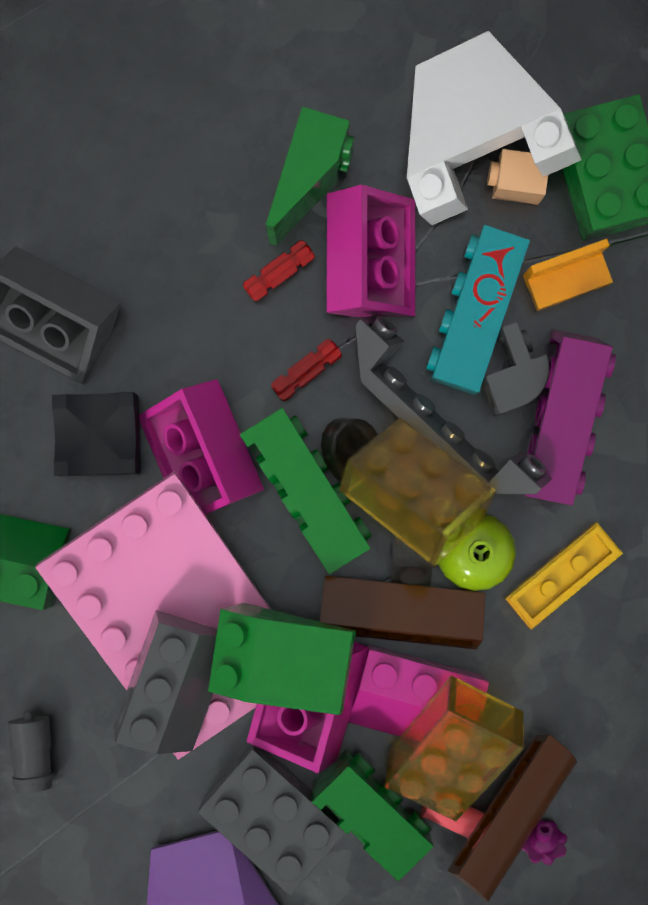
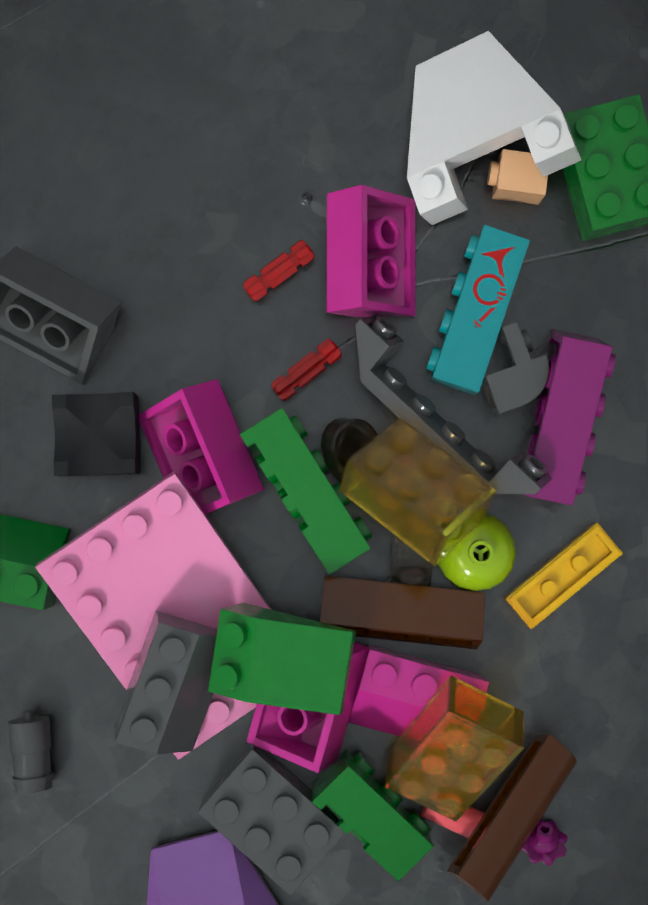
(312, 167): green slope -> none
(568, 275): light orange panel -> none

